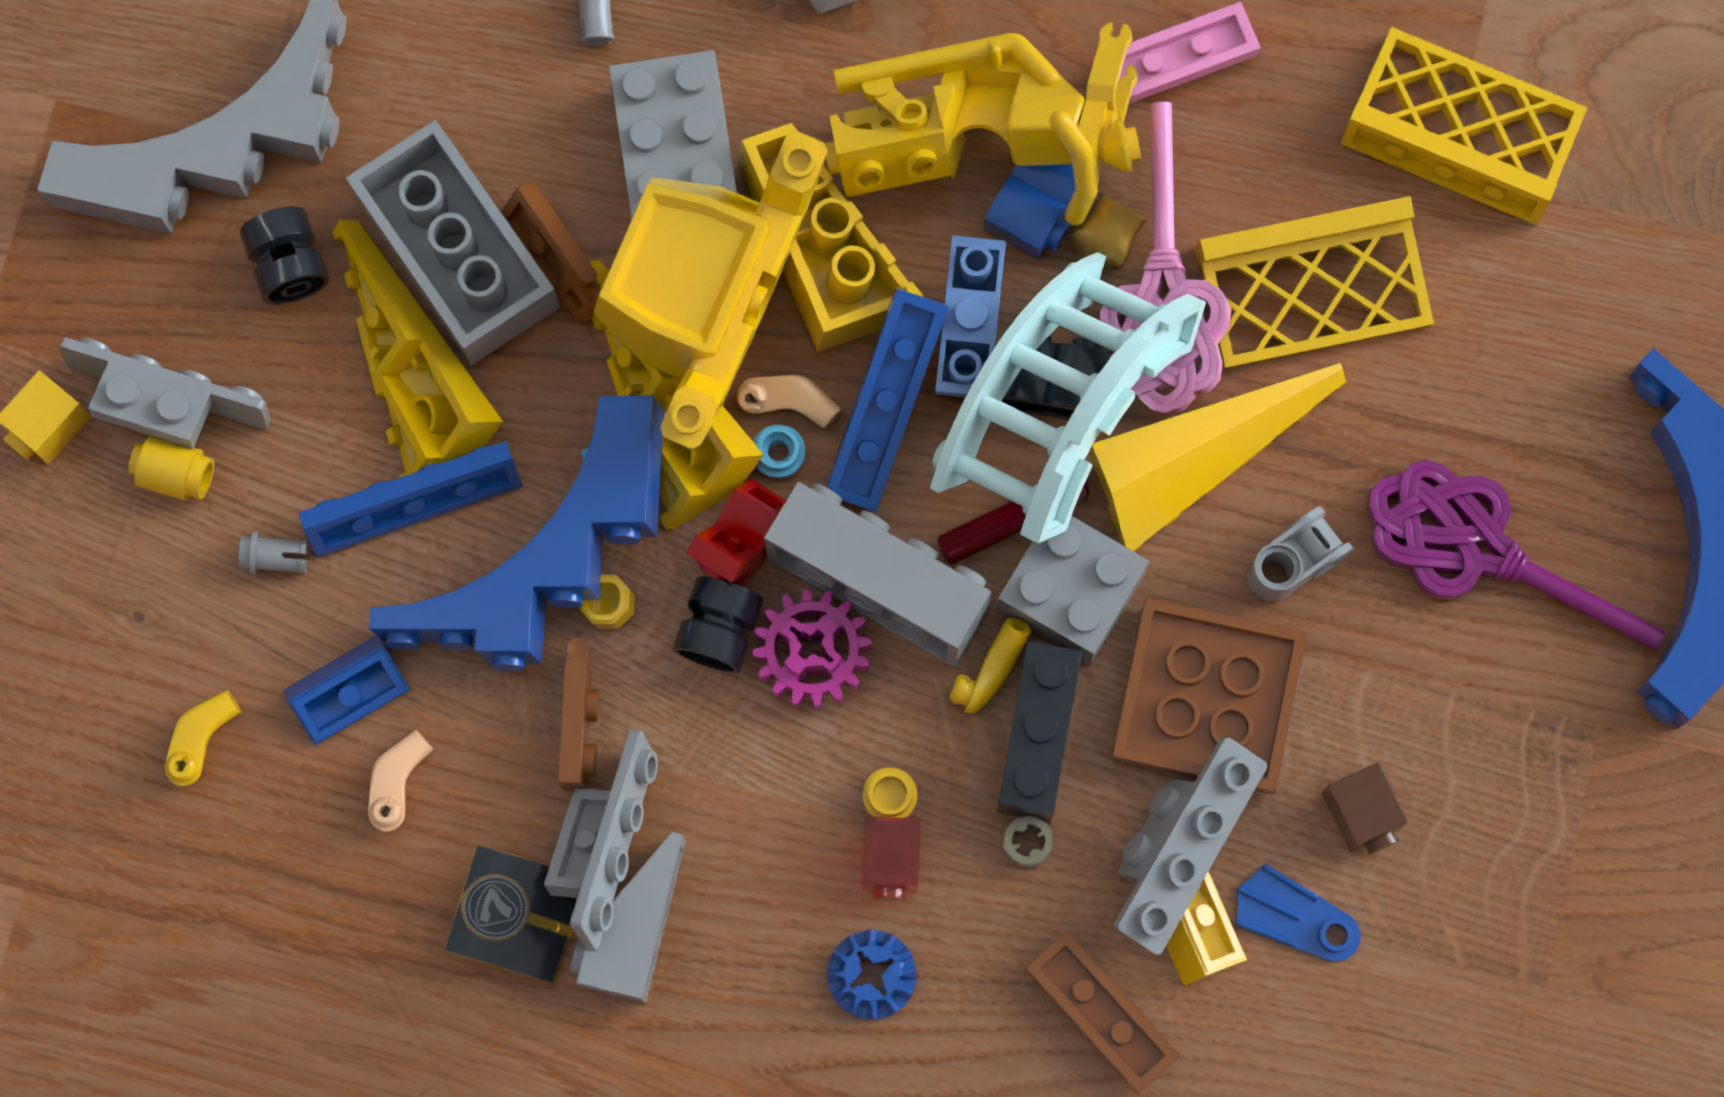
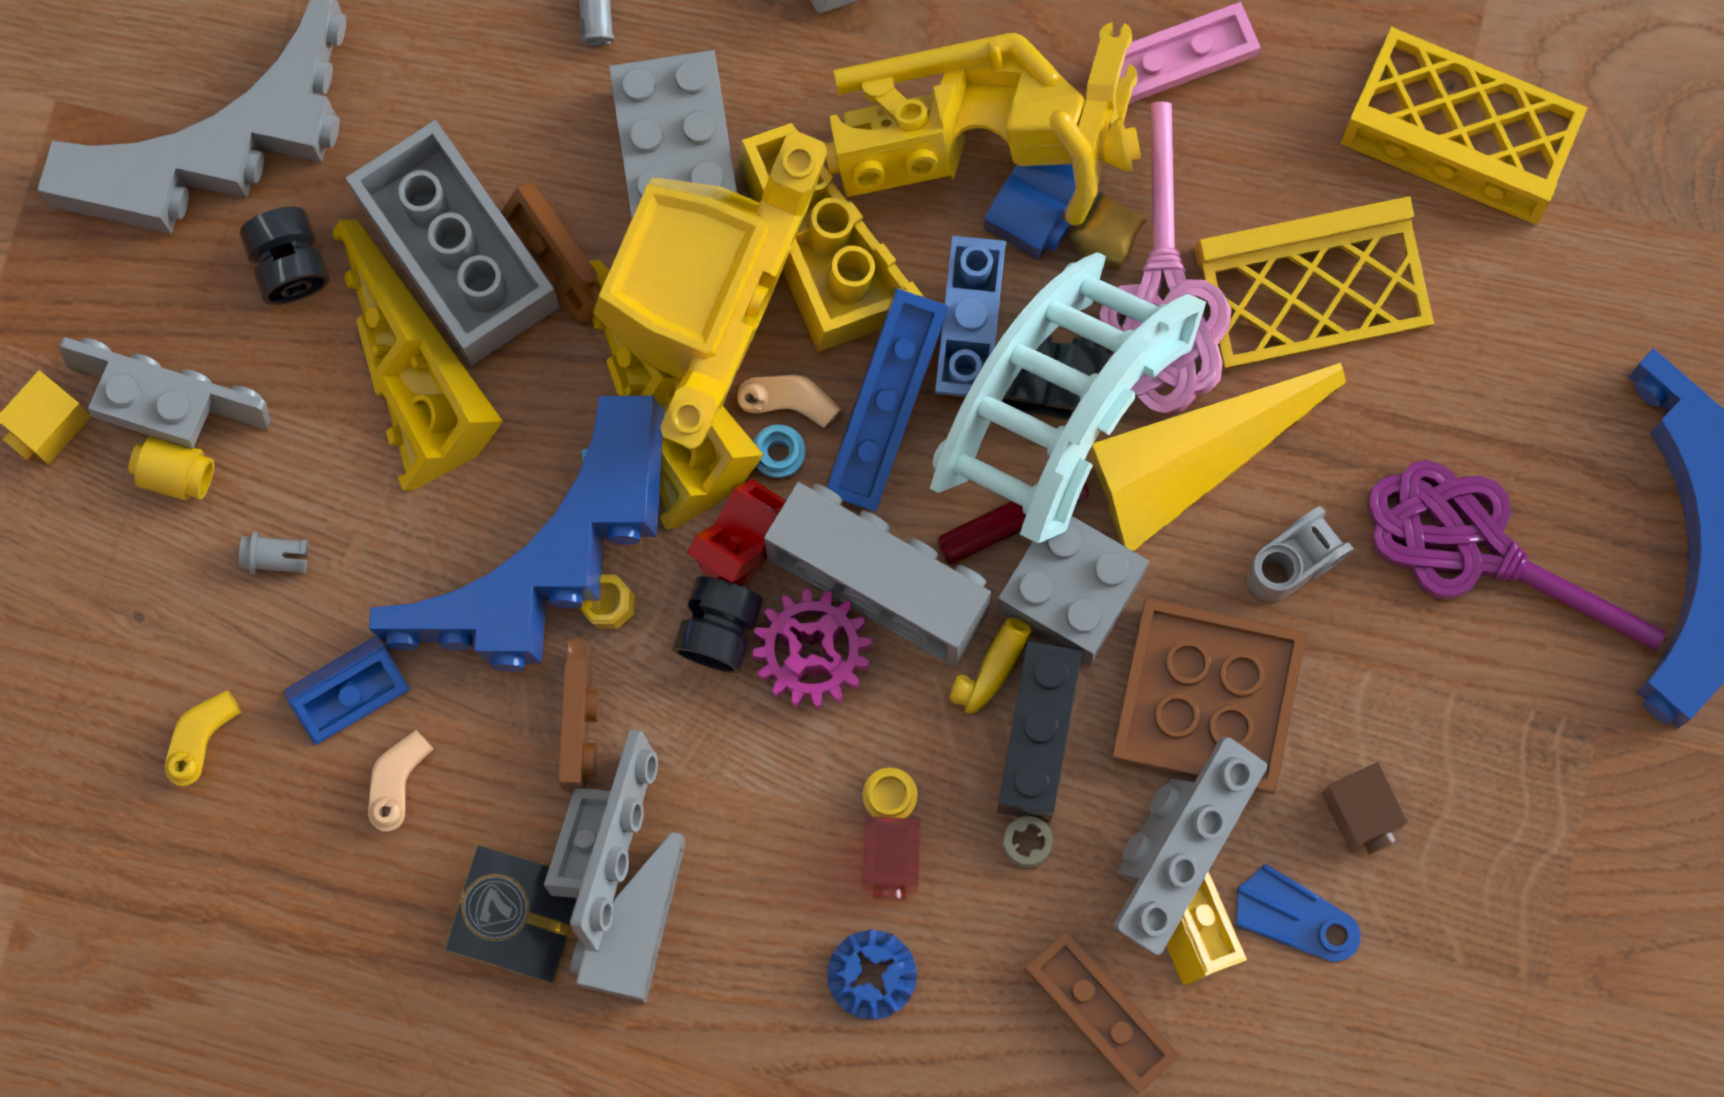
(410, 498): blue plate -> none

